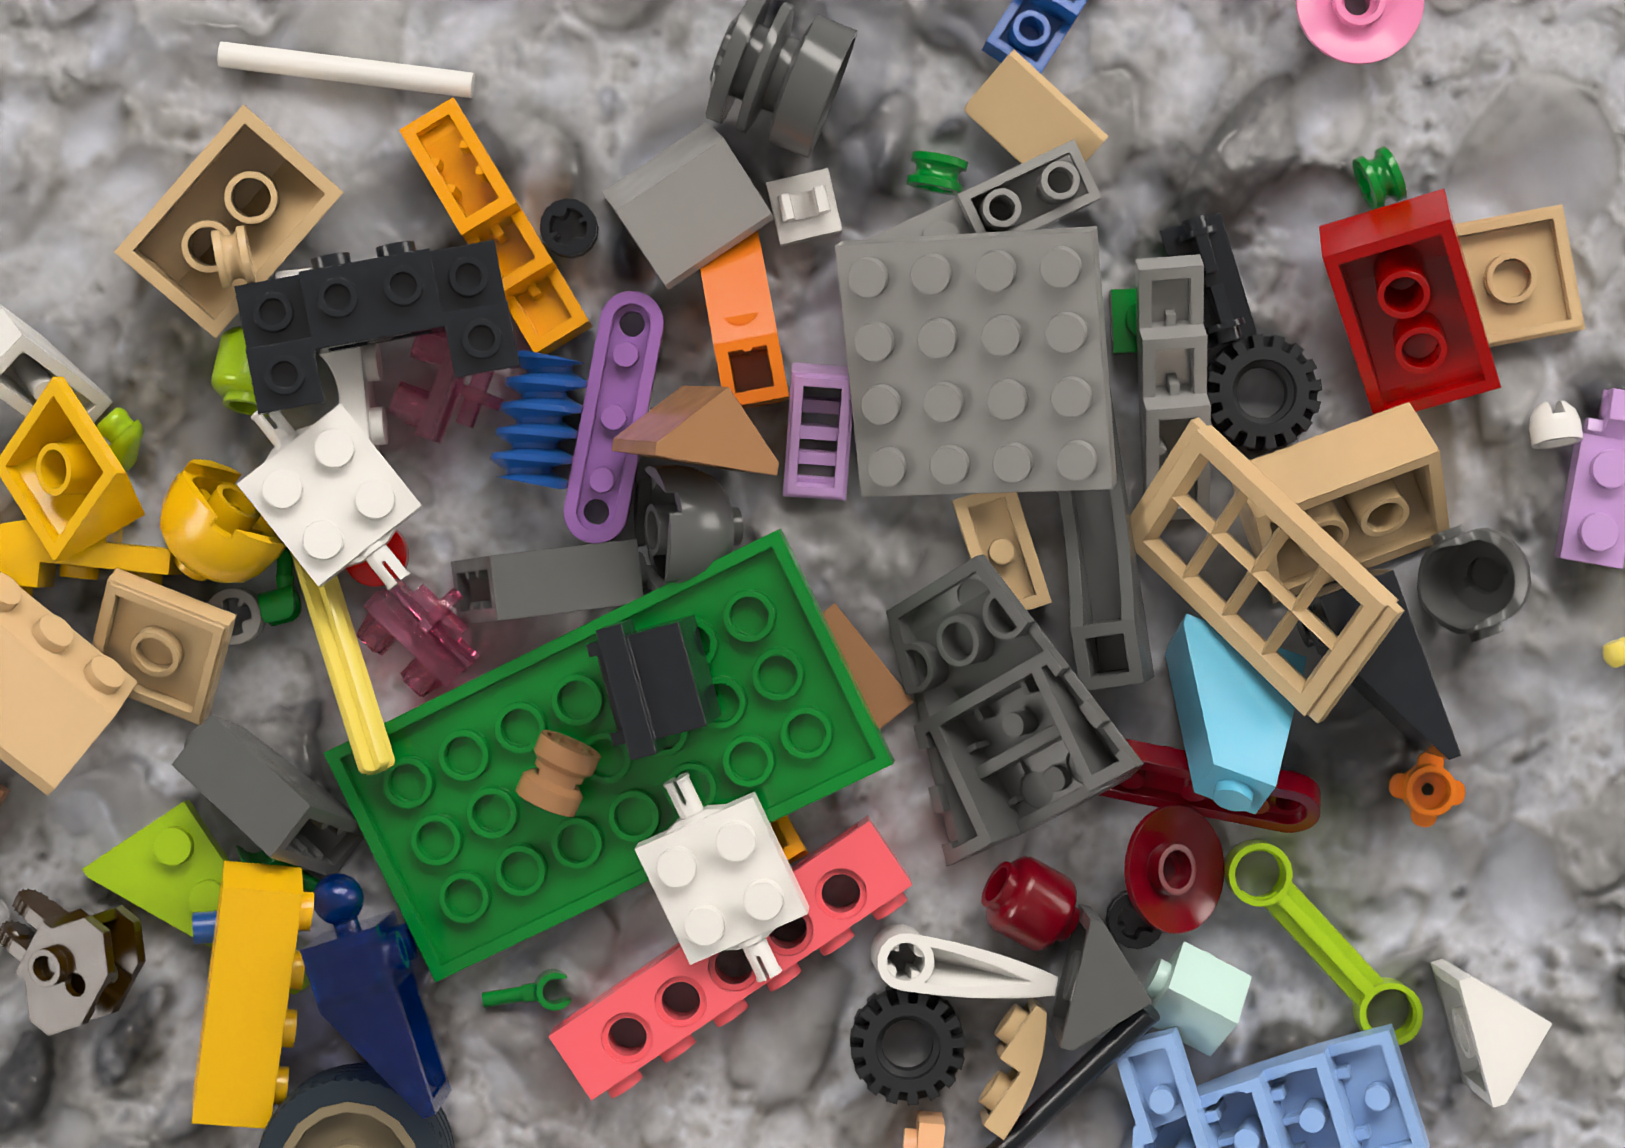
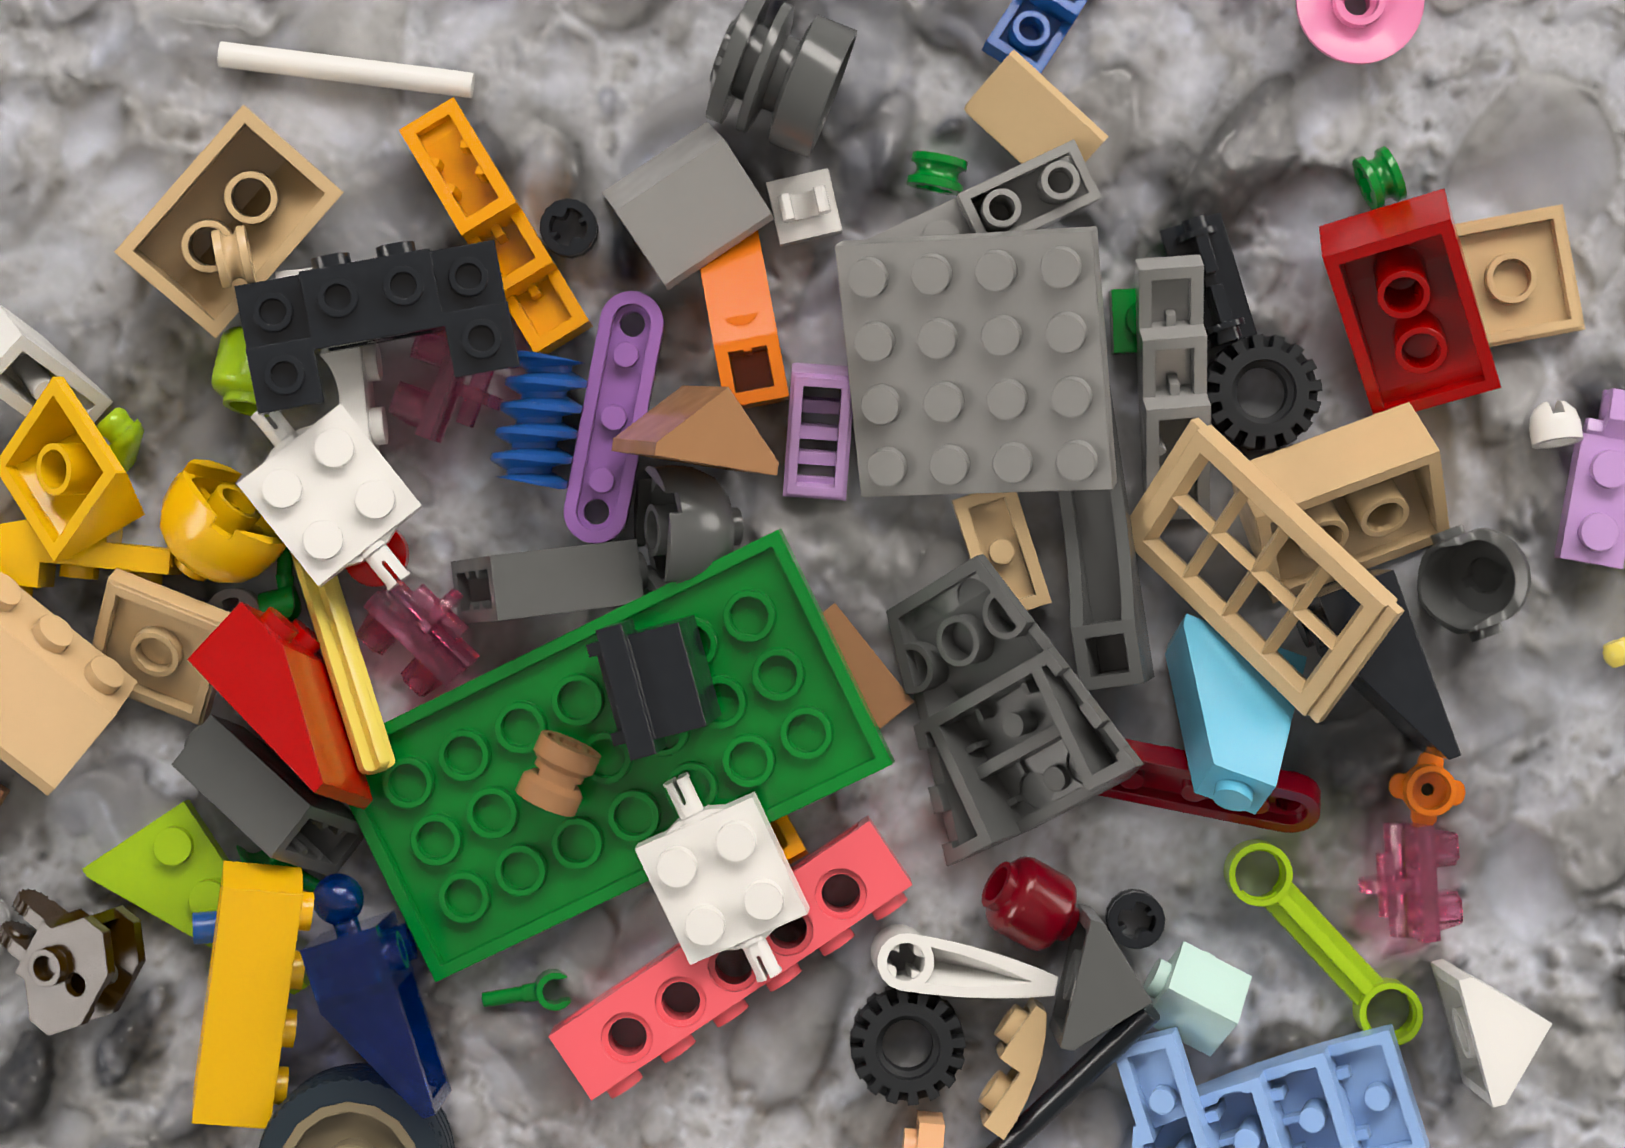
(285, 694): none -> red slope
(1174, 869): dark red dish -> none
(1409, 882): none -> clear pink hips

